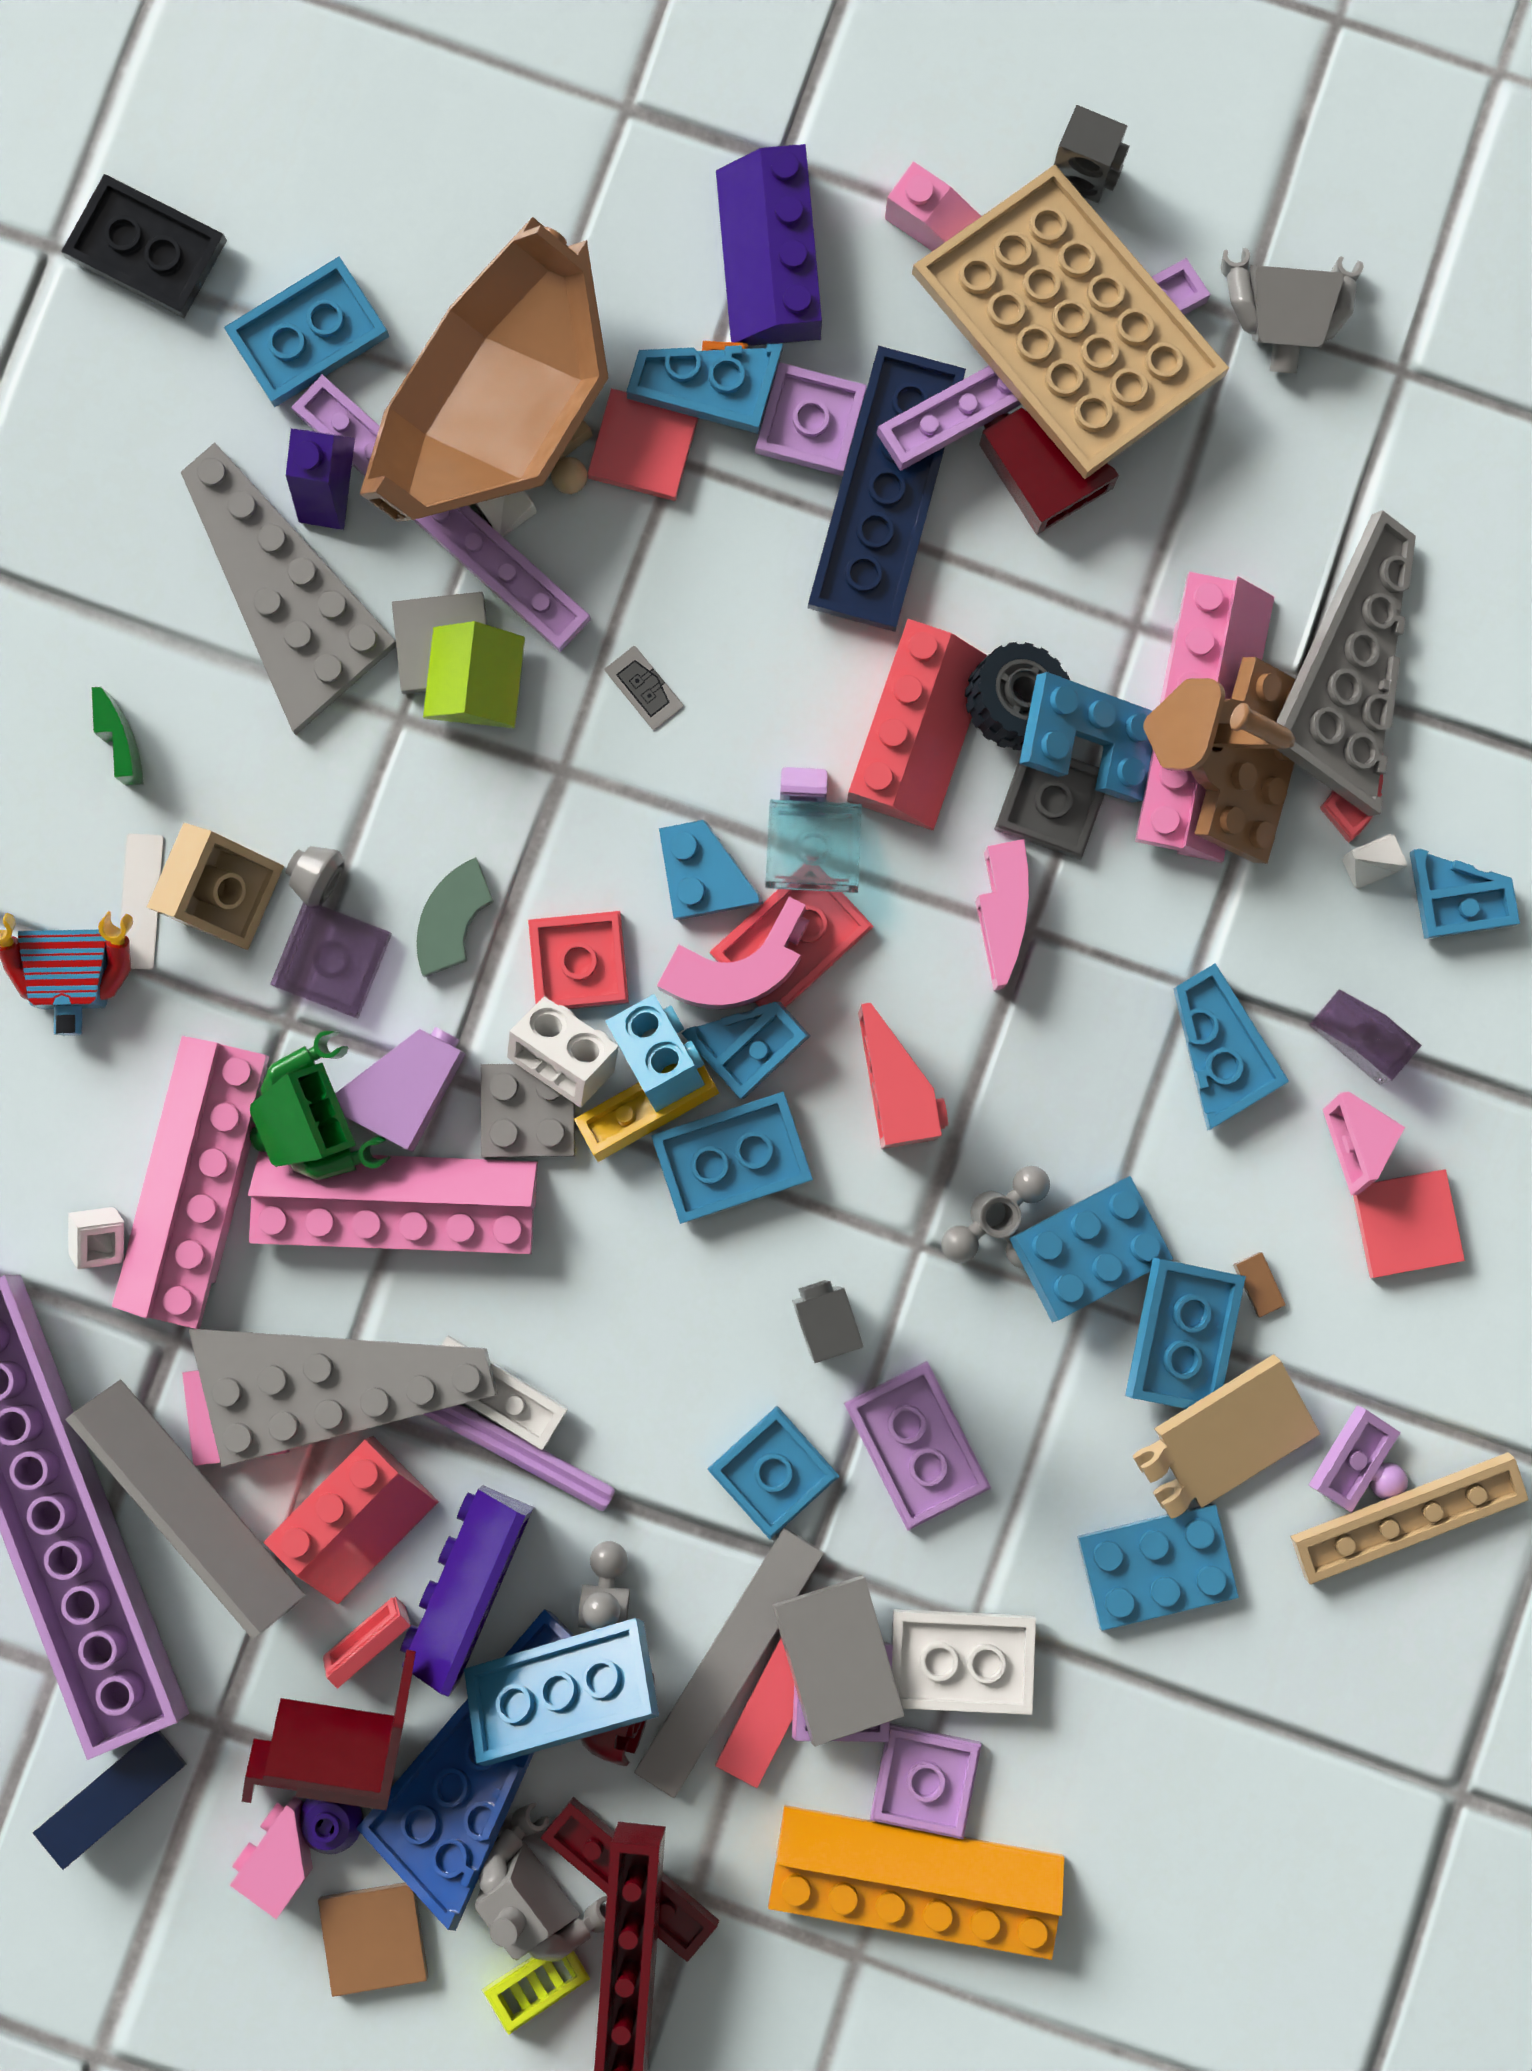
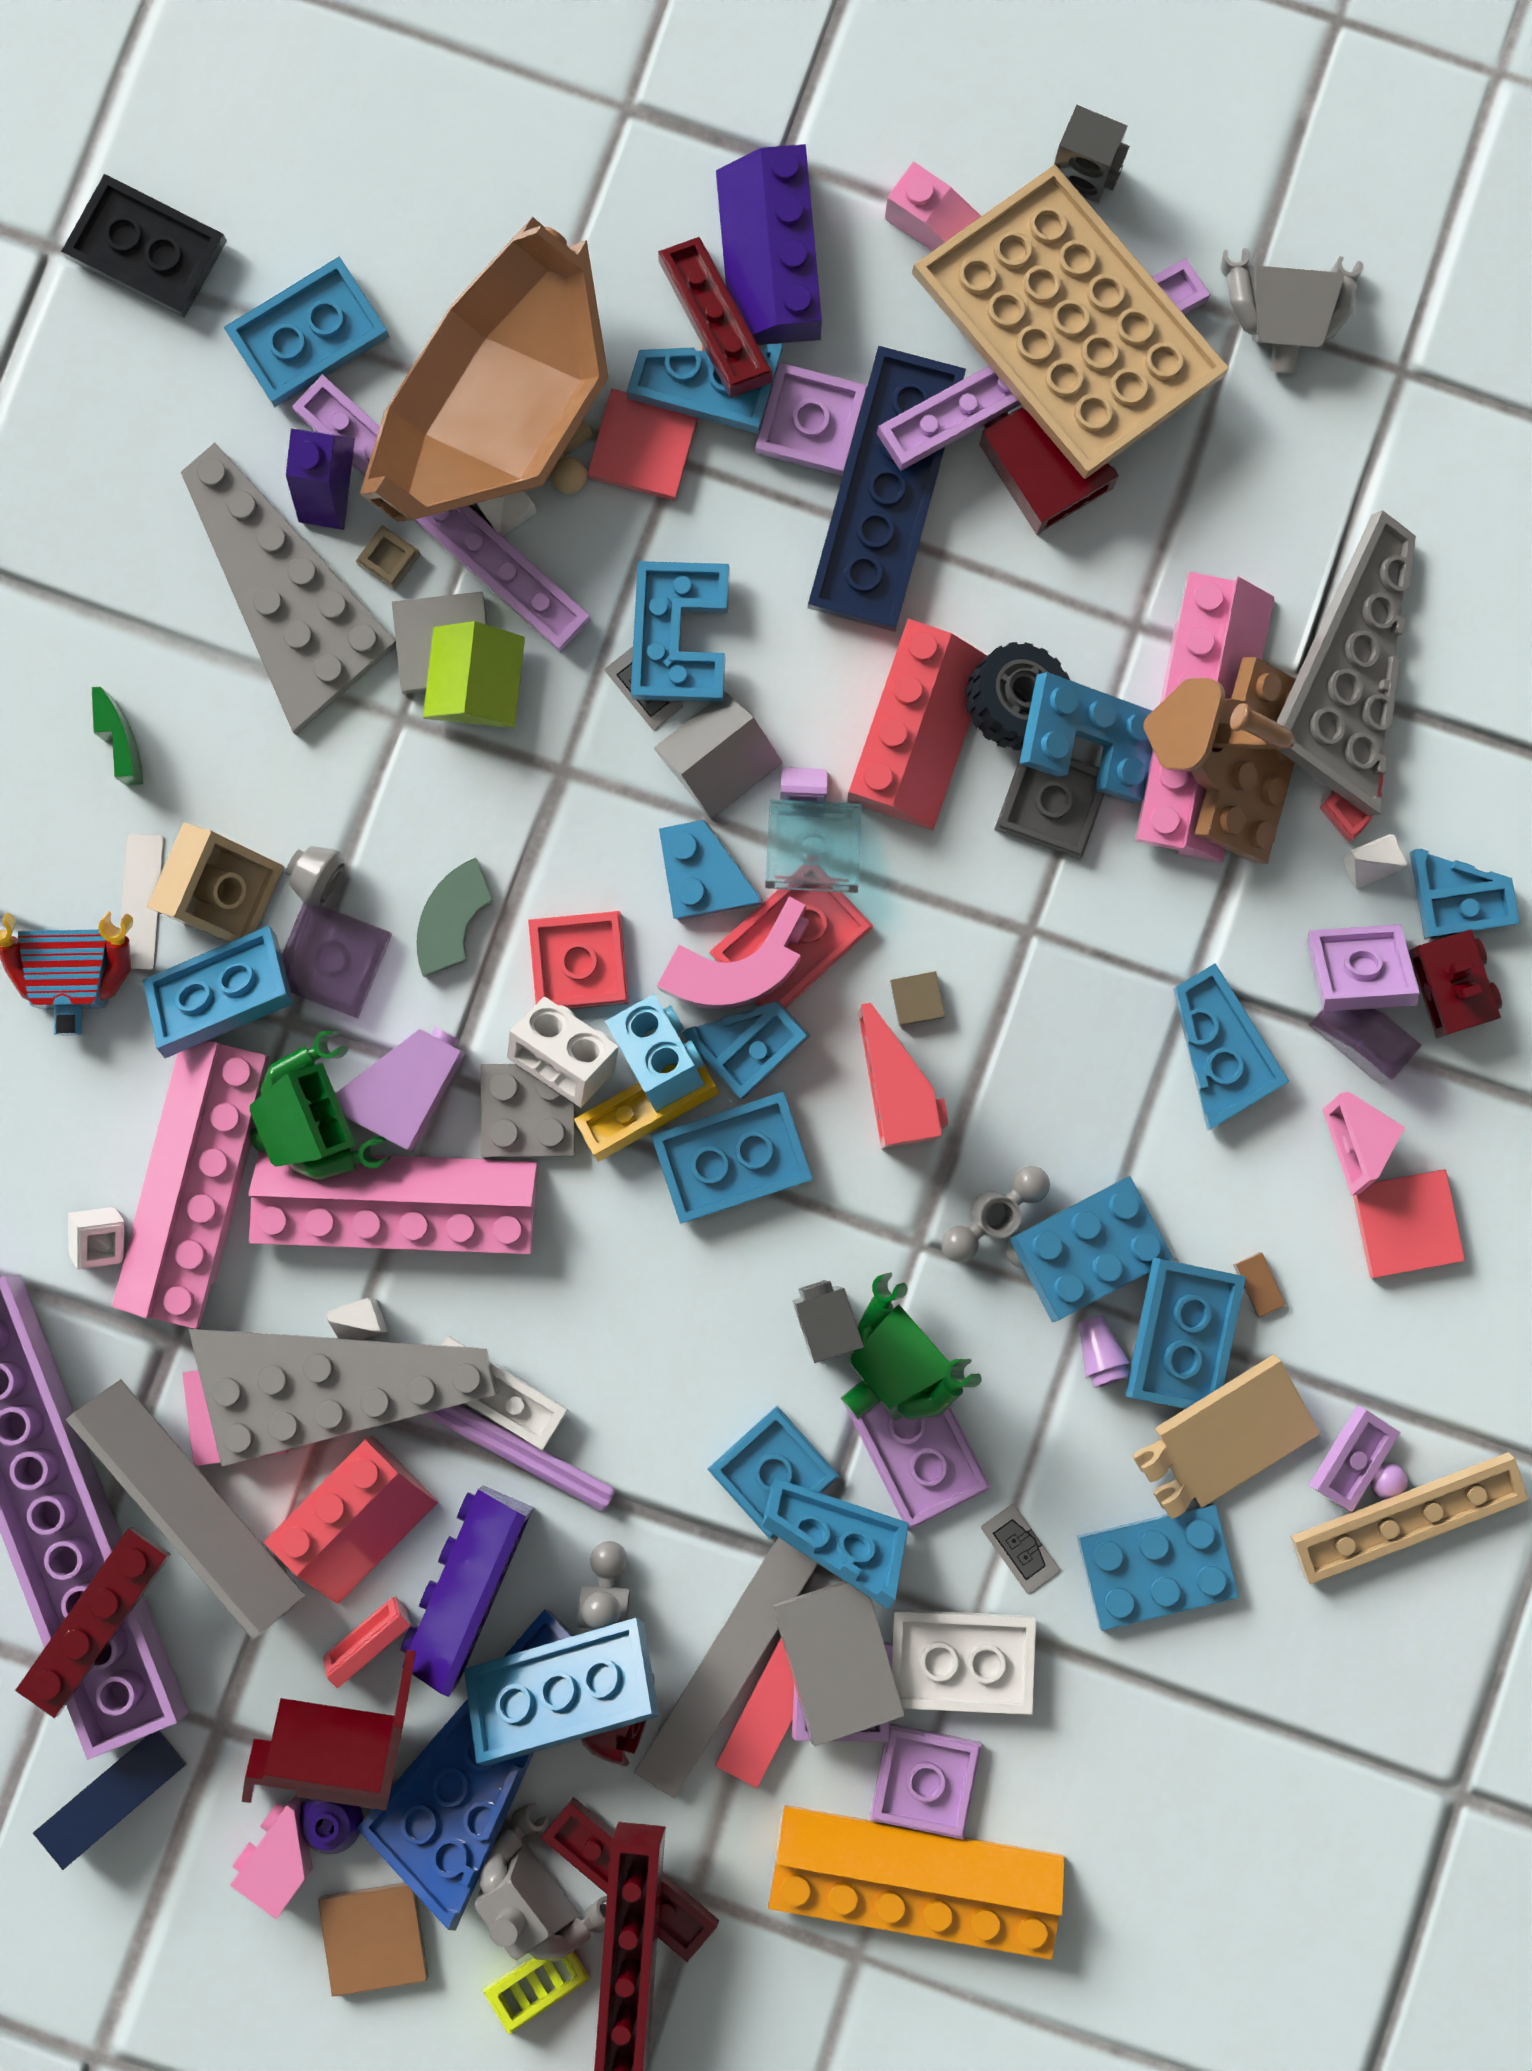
(93, 1622): none -> dark red plate
(217, 992): none -> dark azure plate
(357, 1320): none -> white slope
(388, 557): none -> dark tan tile
(657, 663): none -> dark azure plate
(715, 317): none -> dark red tile
(719, 754): none -> light grey slope
(841, 1537): none -> dark azure wing
(901, 1363): none -> green torso
(917, 998): none -> dark tan tile
(1005, 909): bright pink slope -> none
(1020, 1548): none -> sticker
(1101, 1353): none -> lavender cone
(1362, 968): none -> lavender plate
(1455, 983): none -> dark red brick

